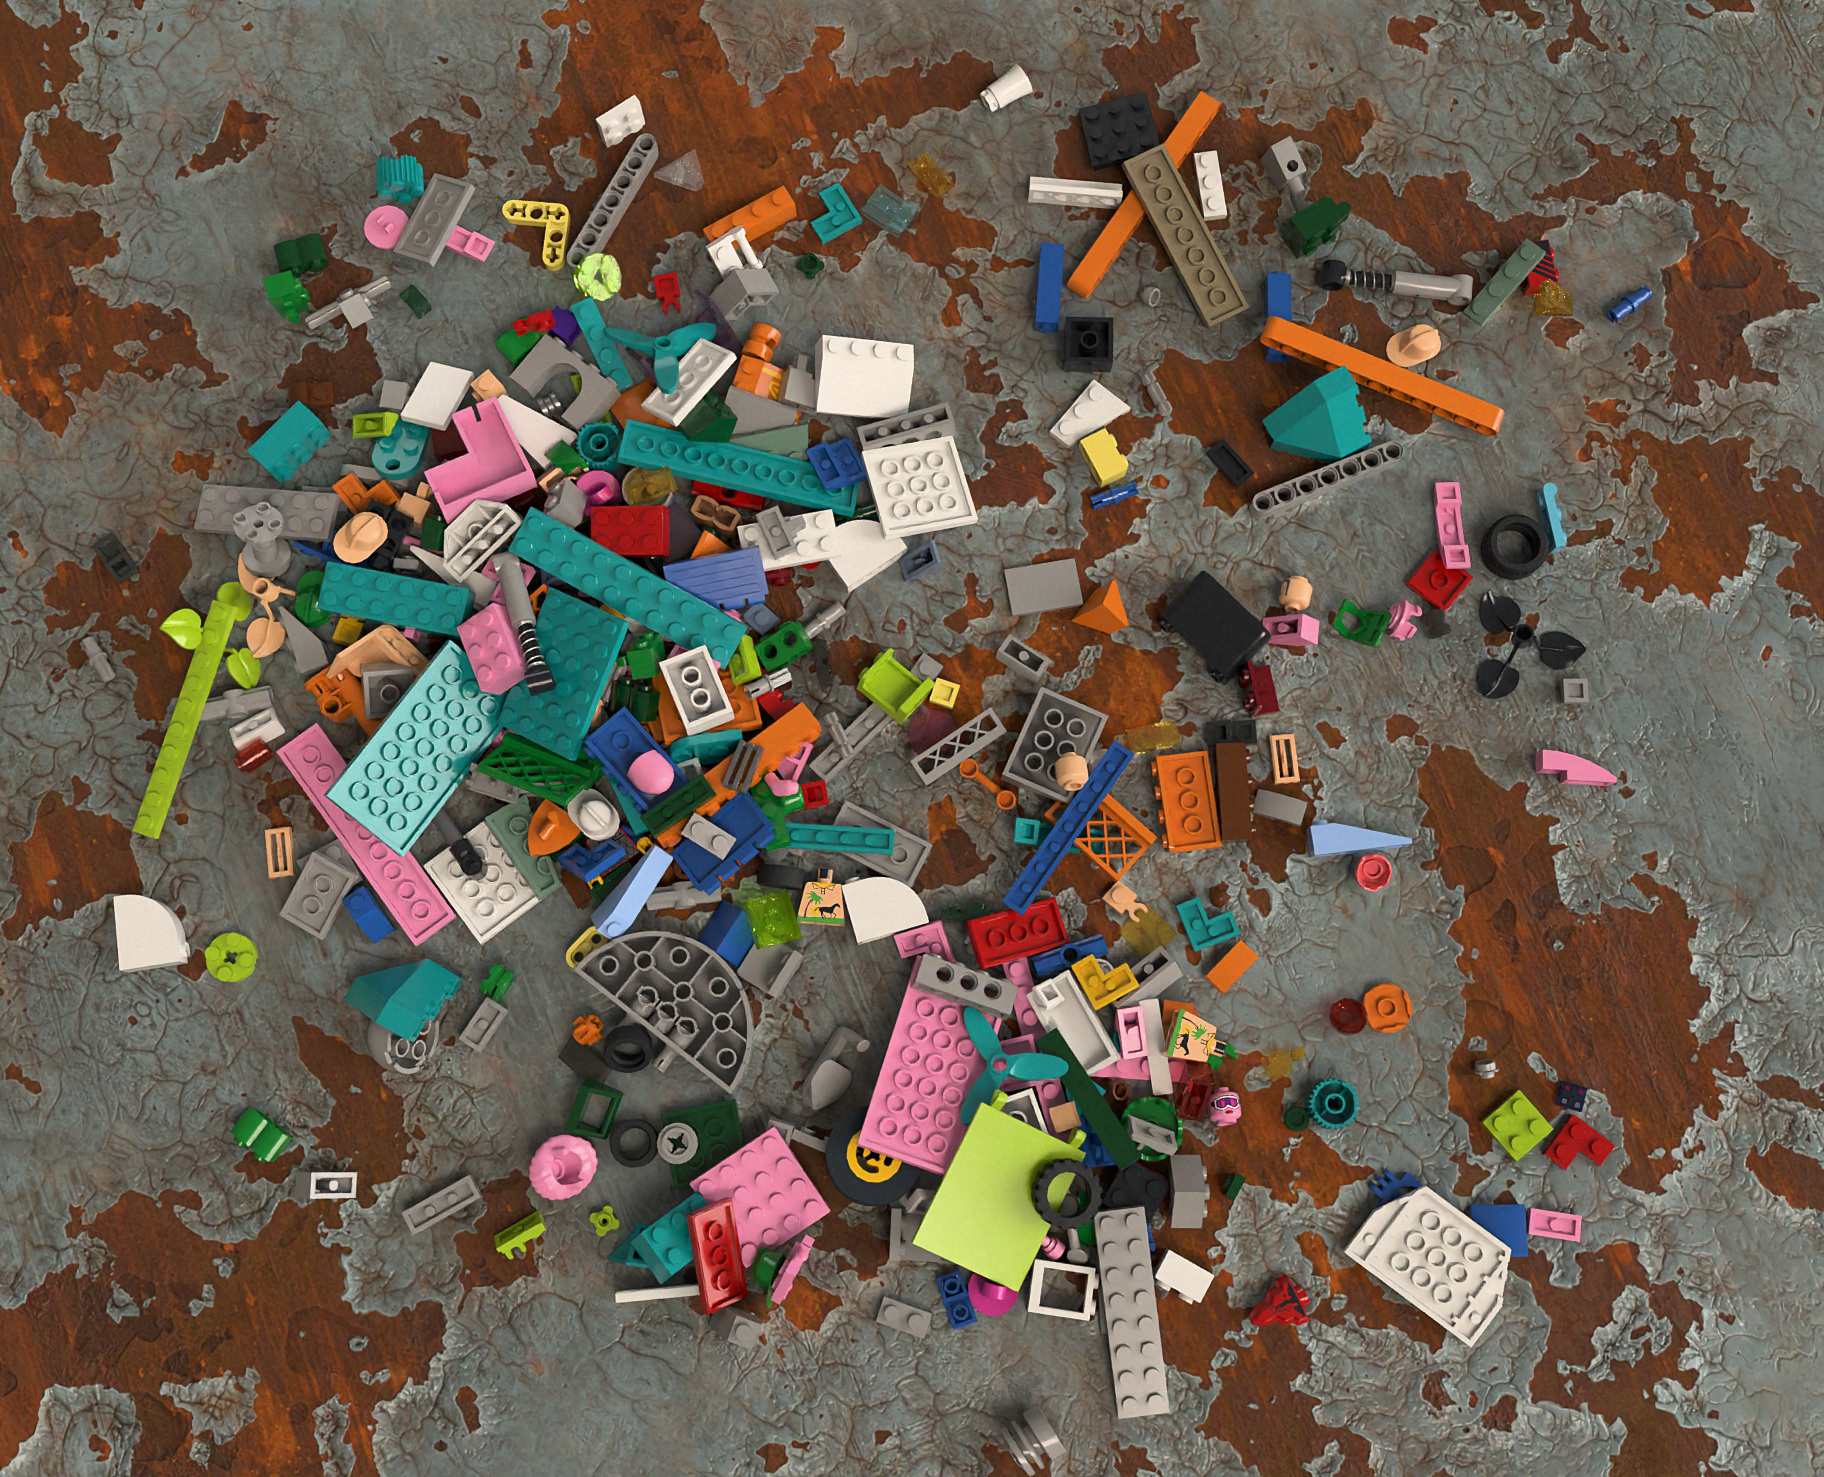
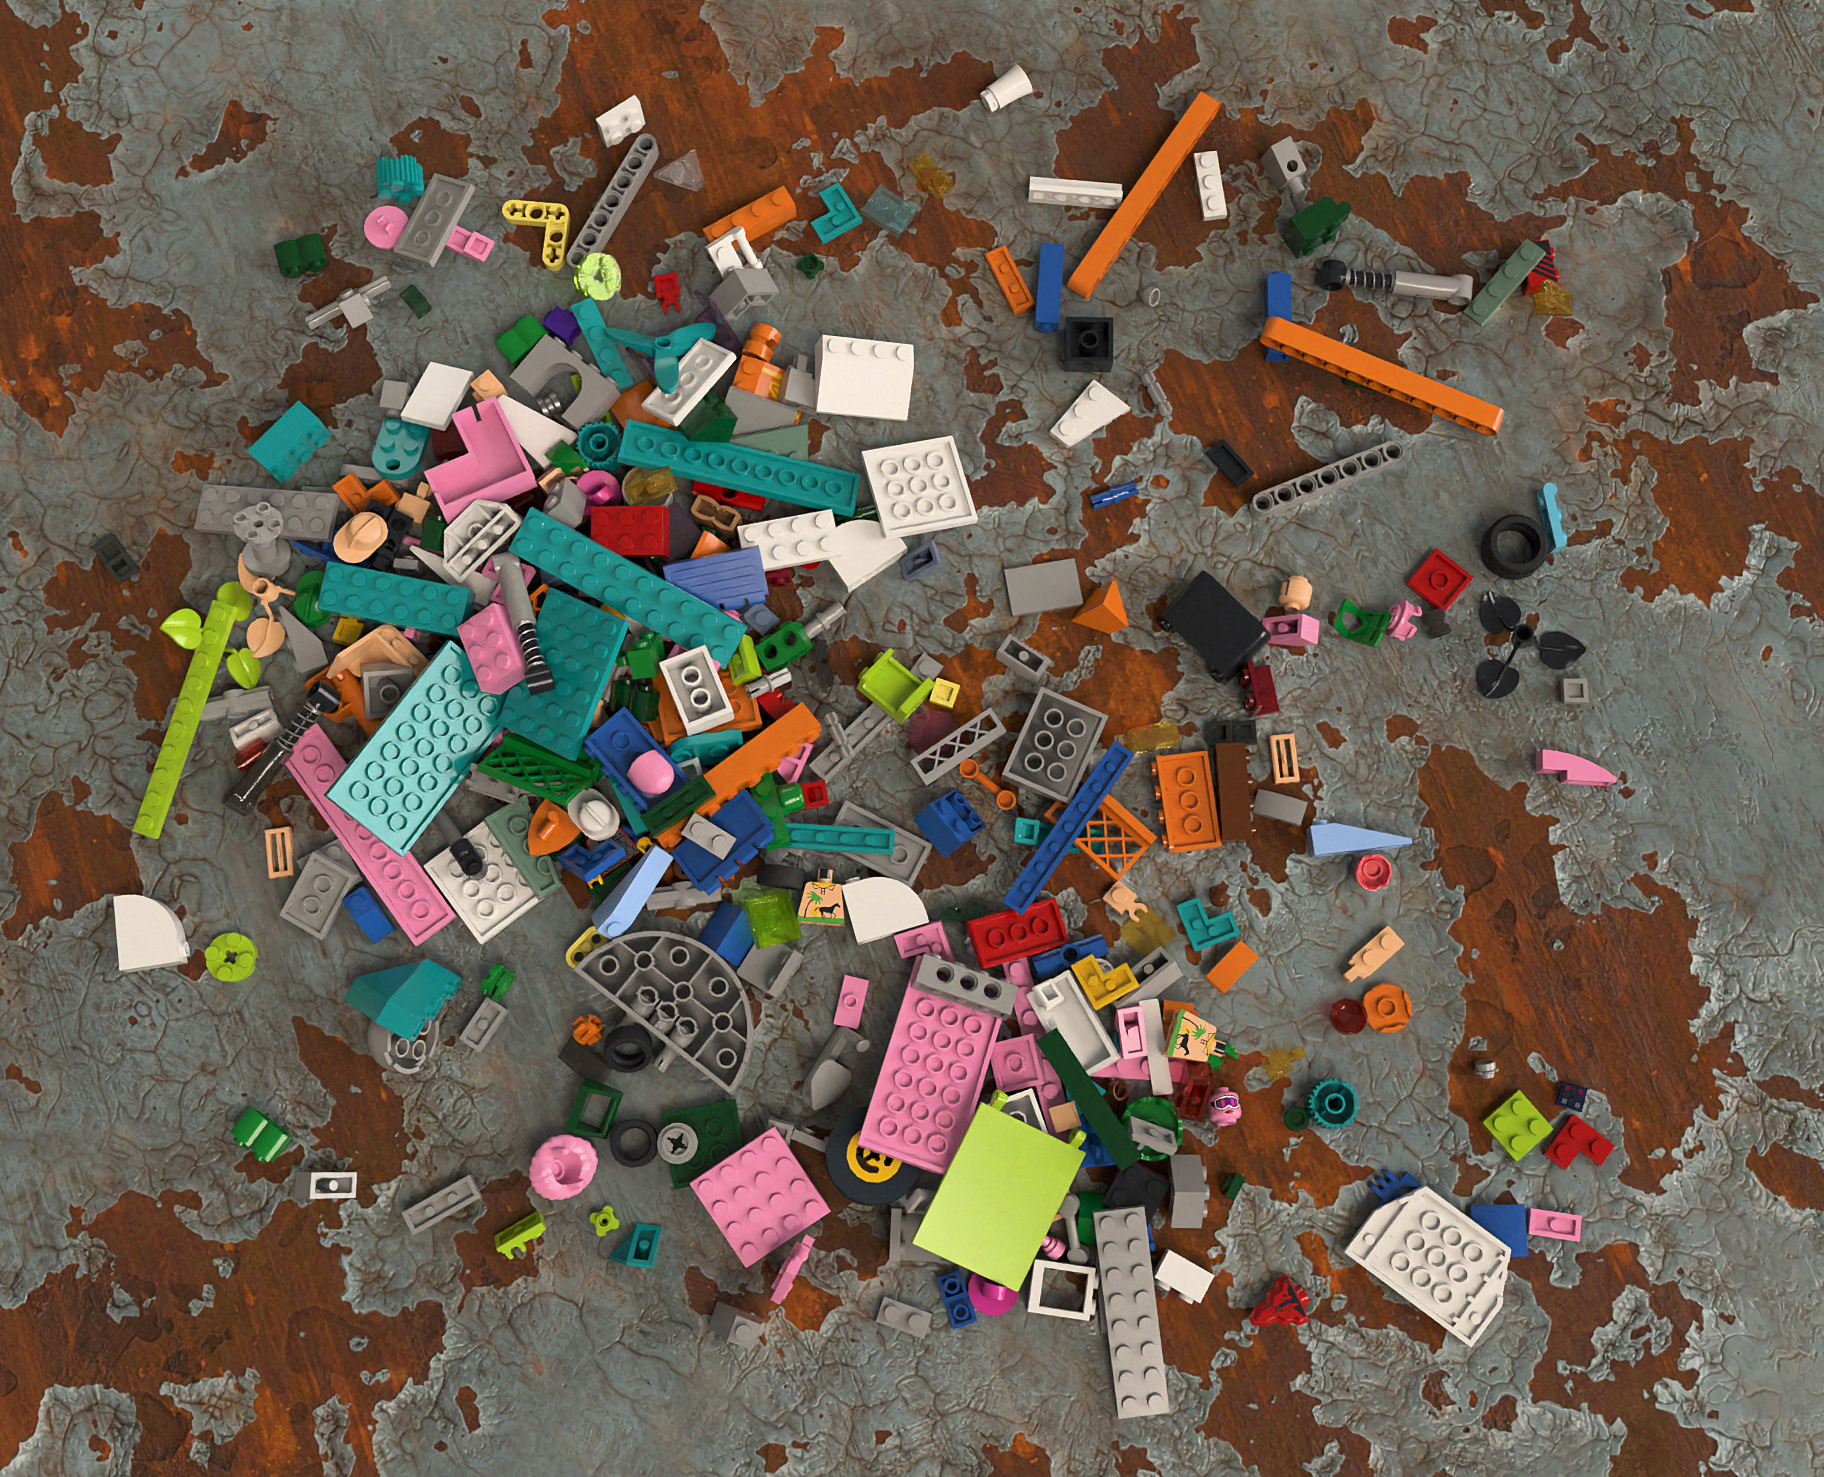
(97, 658): light grey axle -> none
(244, 795): none -> piece
(287, 295): green brick -> none
(373, 424): lime slope -> none
(538, 322): red plate -> none
(657, 1292): white tile -> none
(667, 1242): teal brick -> none
(717, 1255): red tile -> none
(750, 748): flat silver tile -> none
(766, 1269): green piece -> none
(779, 531): light grey hinge -> none
(781, 787): bright pink arm -> none
(837, 464): blue slope -> none
(851, 1002): none -> bright pink plate
(908, 428): light grey brick -> none
(949, 823): none -> blue slope
(1009, 280): none -> orange tile
(1019, 1066): teal piece -> none
(1032, 1440): light grey wheel -> none
(1071, 771): light nougat head -> none
(1092, 1198): black tyre -> none
(1103, 457): light yellow brick -> none
(1118, 130): black plate -> none
(1185, 236): dark tan plate -> none
(1321, 420): teal panel -> none
(1373, 954): none -> light nougat hinge
(1413, 345): light nougat piece -> none
(1449, 525): bright pink slope -> none
(1629, 304): blue pin -> none

